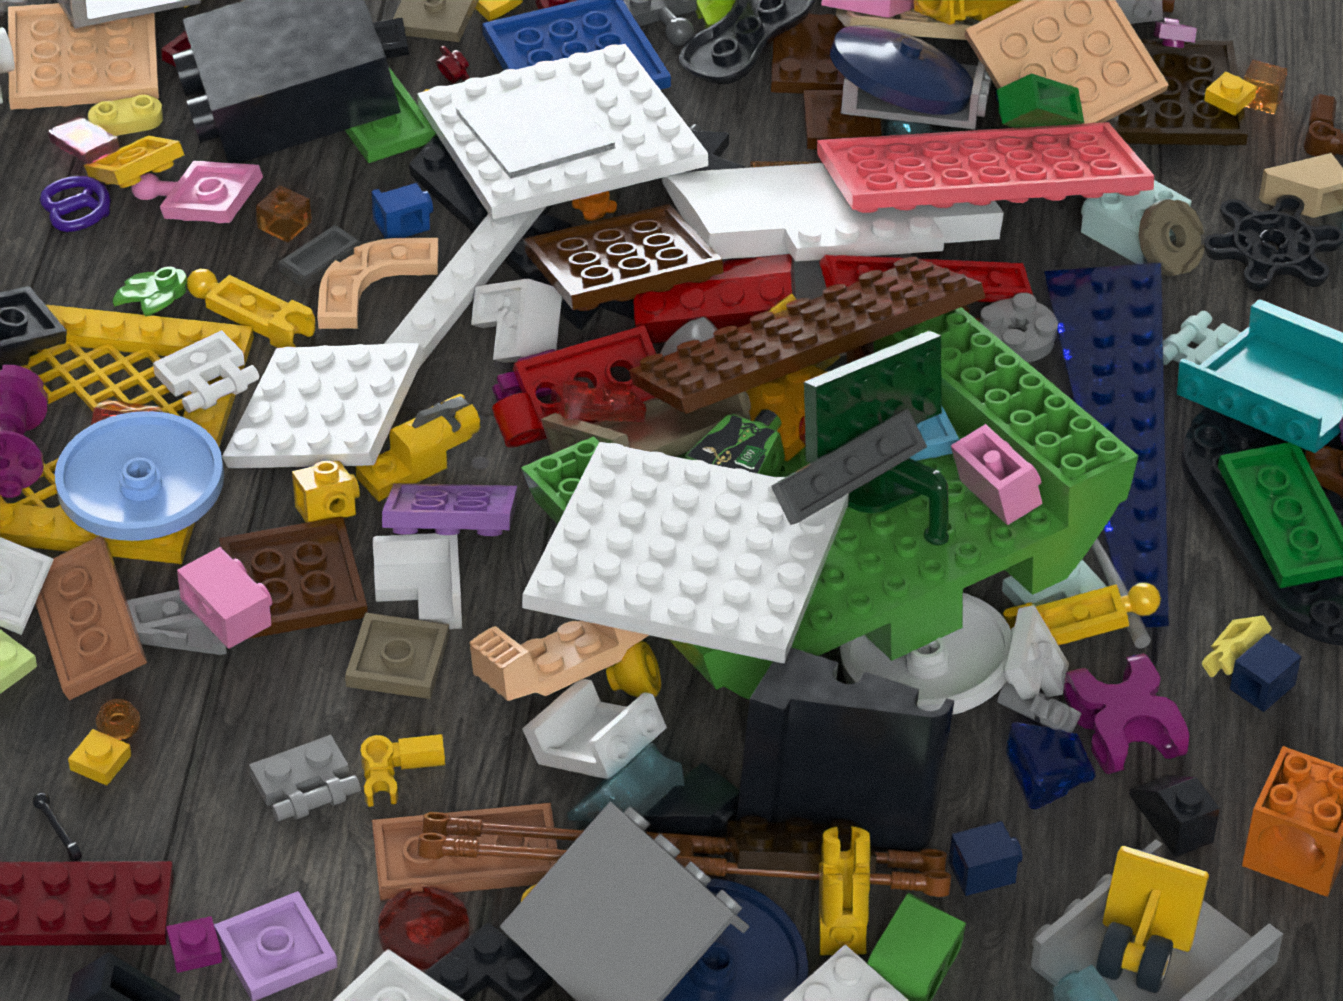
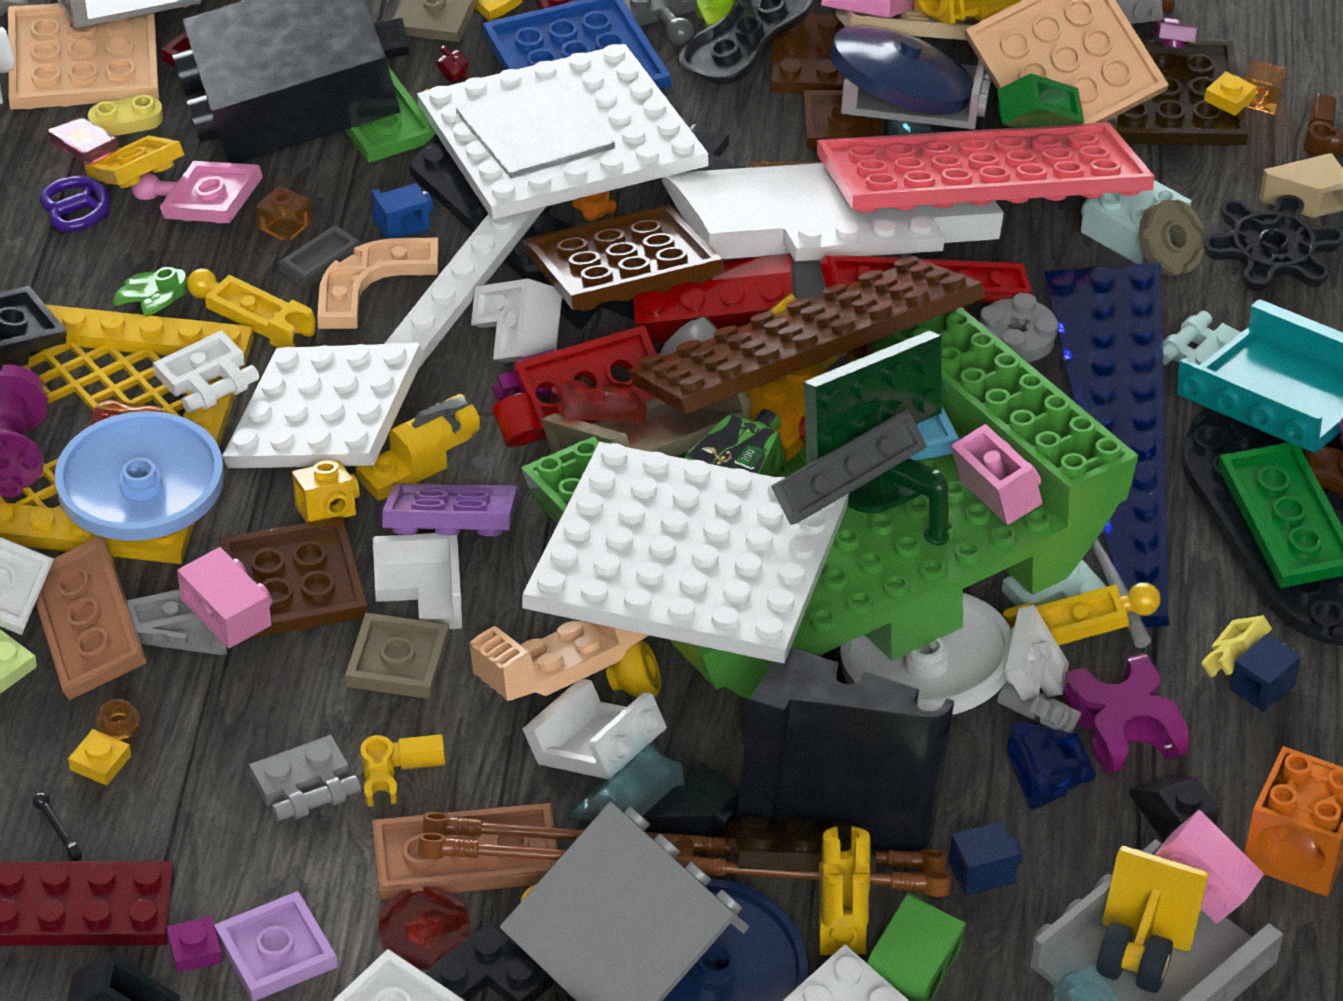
(1207, 848): none -> bright pink brick

